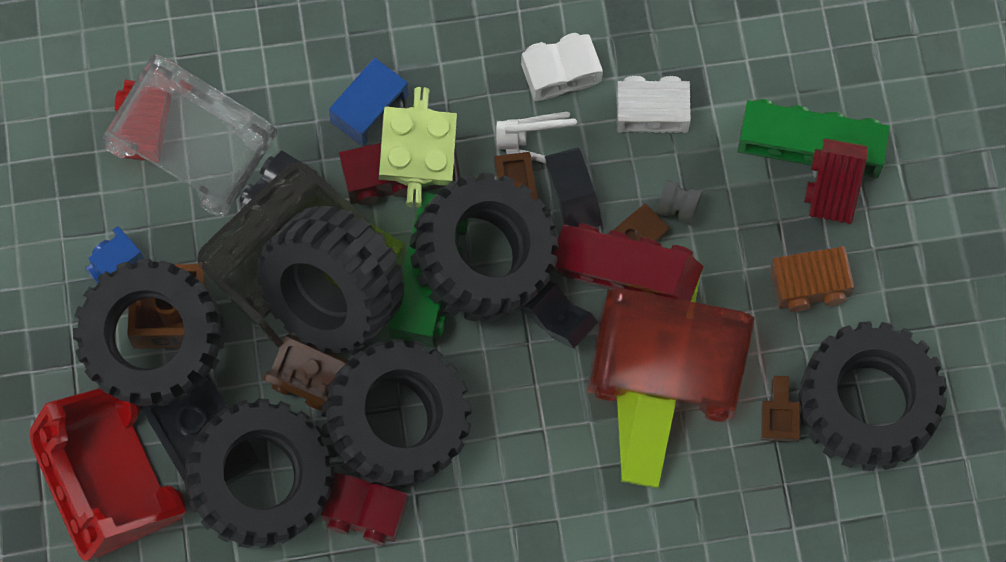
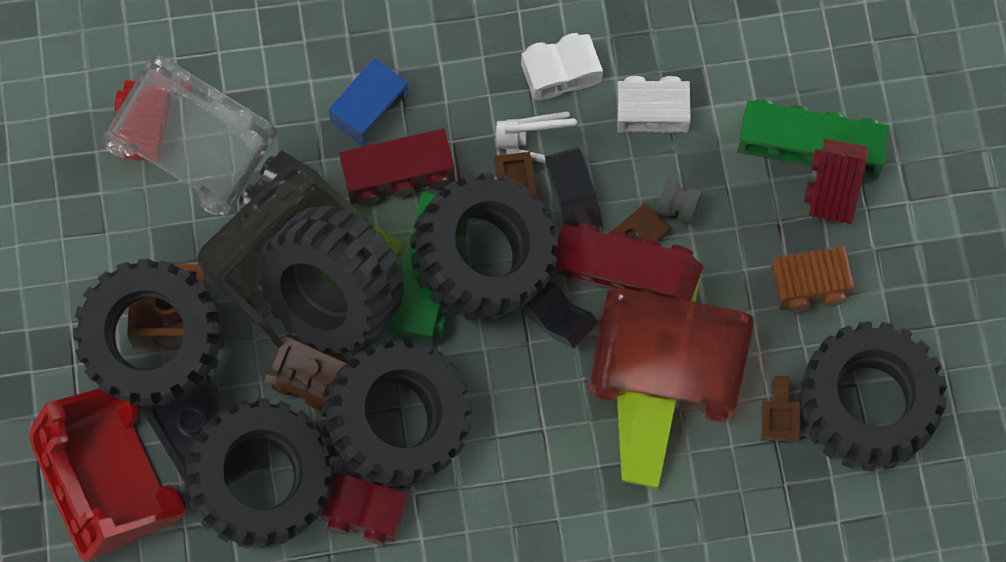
(111, 253): blue brick -> none
(417, 146): yellowish green plate -> none

